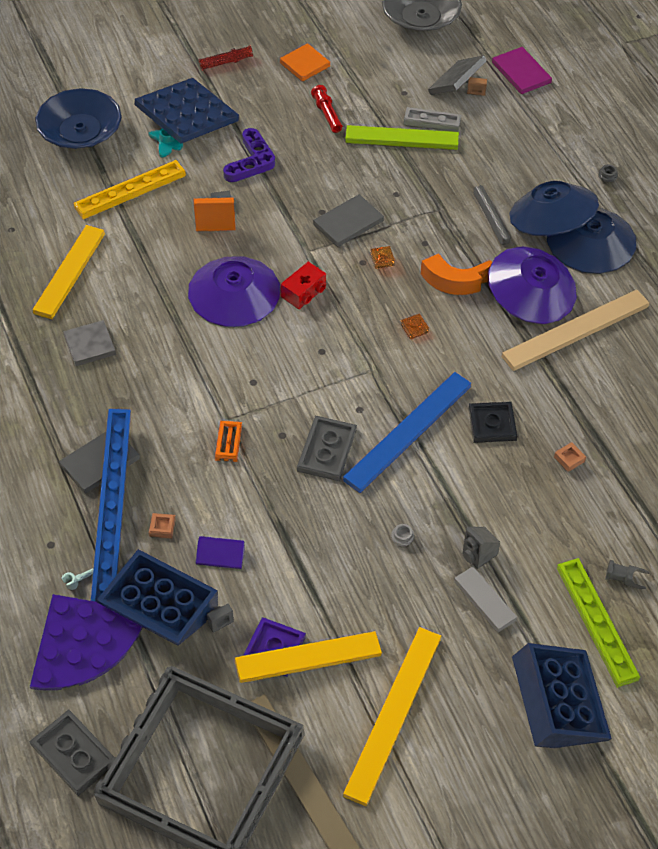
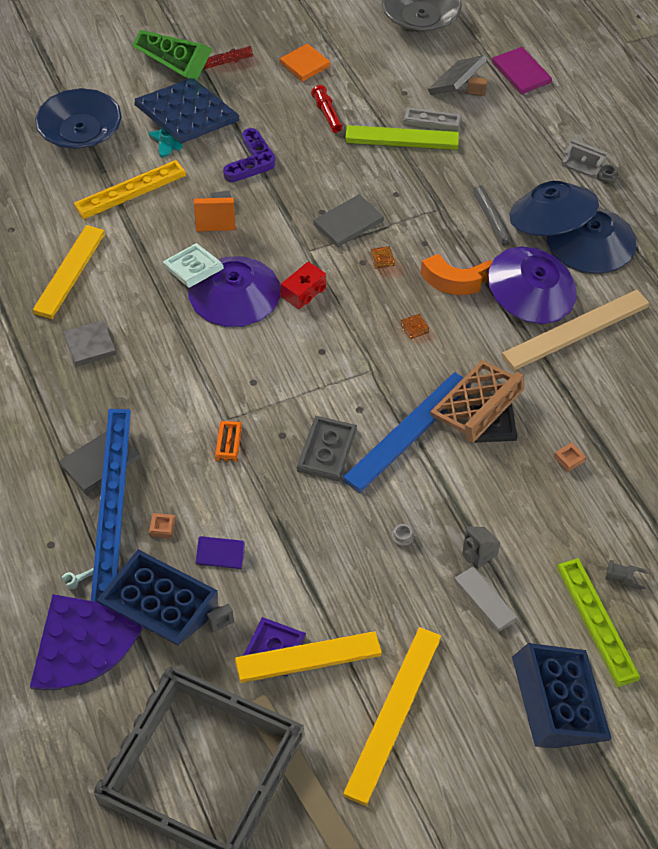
(72, 752): dark grey tile -> none
(178, 54): none -> bright green wedge
(193, 265): none -> light aqua tile
(491, 406): none -> medium nougat fence
(584, 158): none -> light grey hinge

